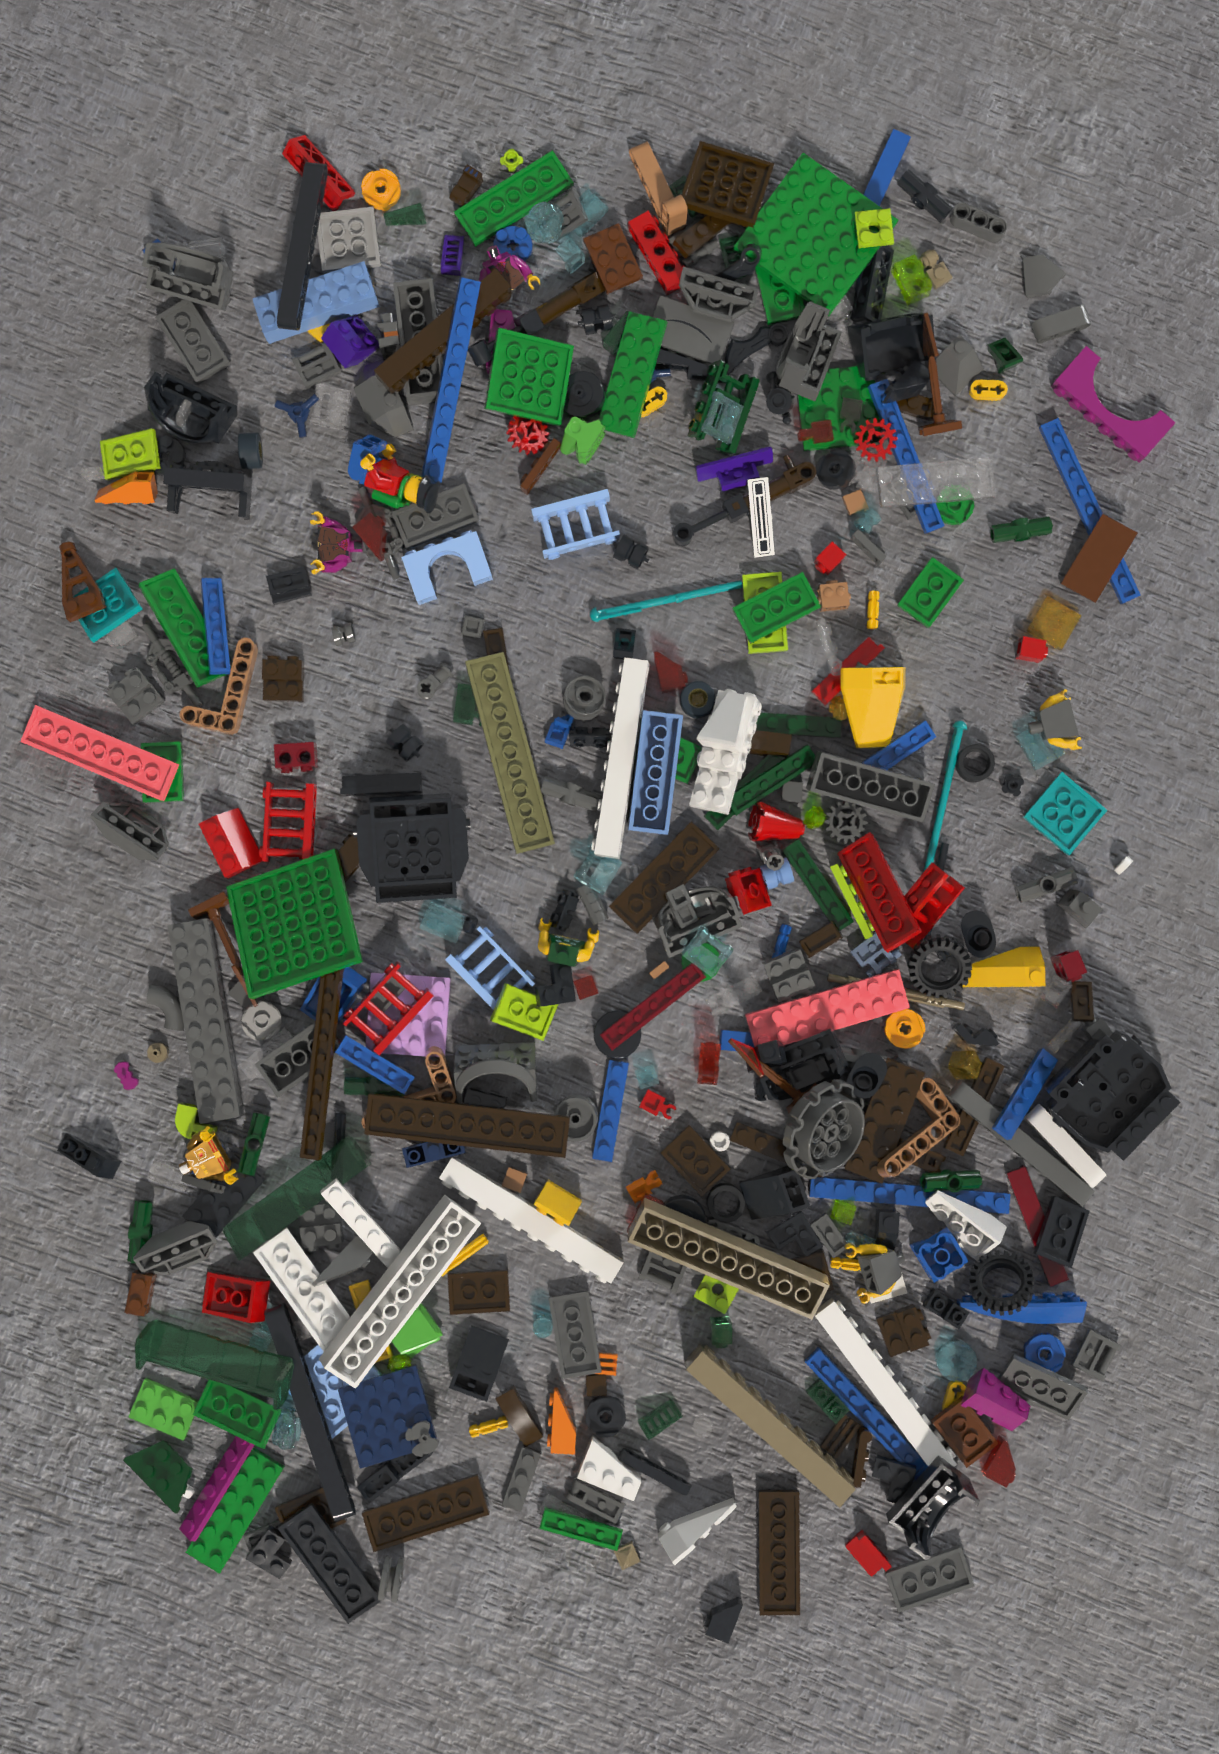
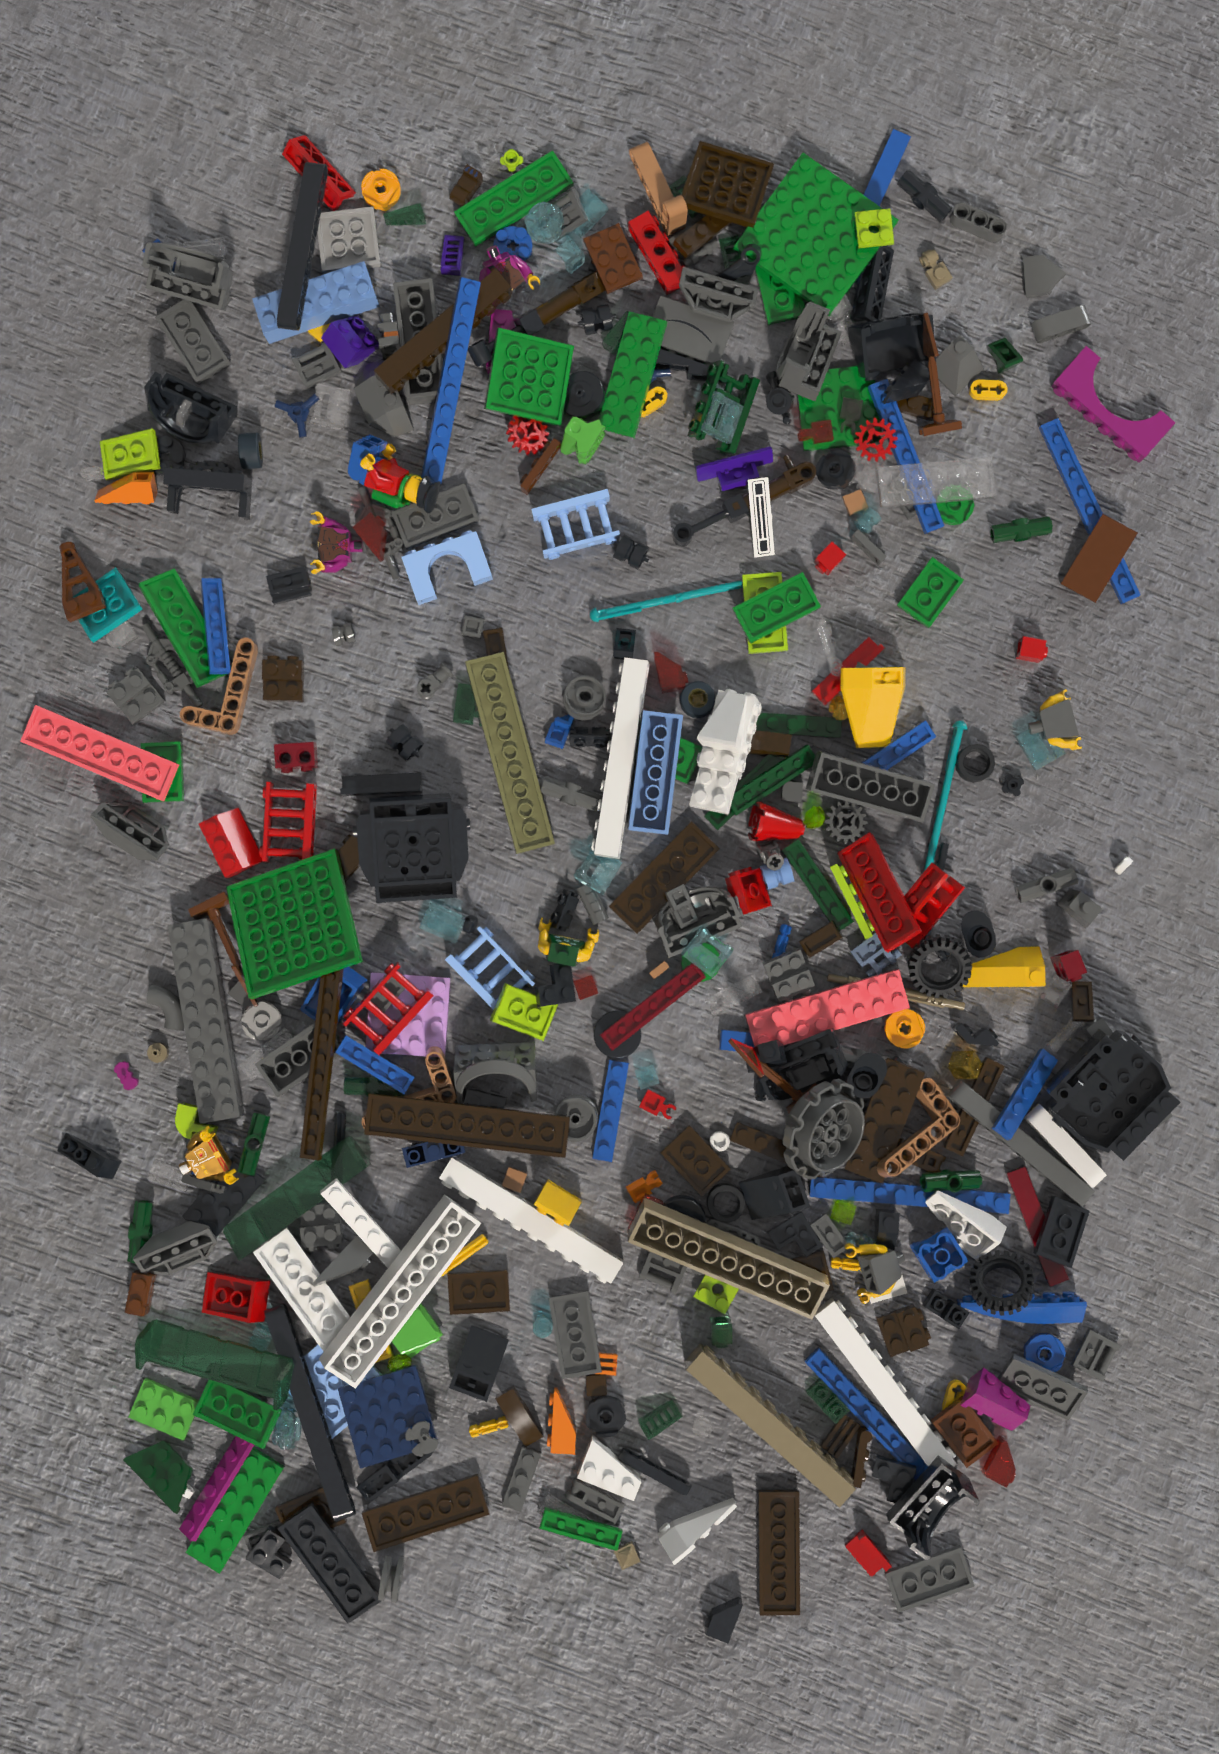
(708, 1063): clear red brick -> none
(741, 350): black piece -> none
(833, 596): medium nougat head -> none
(873, 610): yellow axle -> none
(907, 280): clear neon green brick -> none
(946, 1367): clear light blue plate -> none
(1053, 623): clear yellow plate -> none
(1064, 813): teal plate -> none

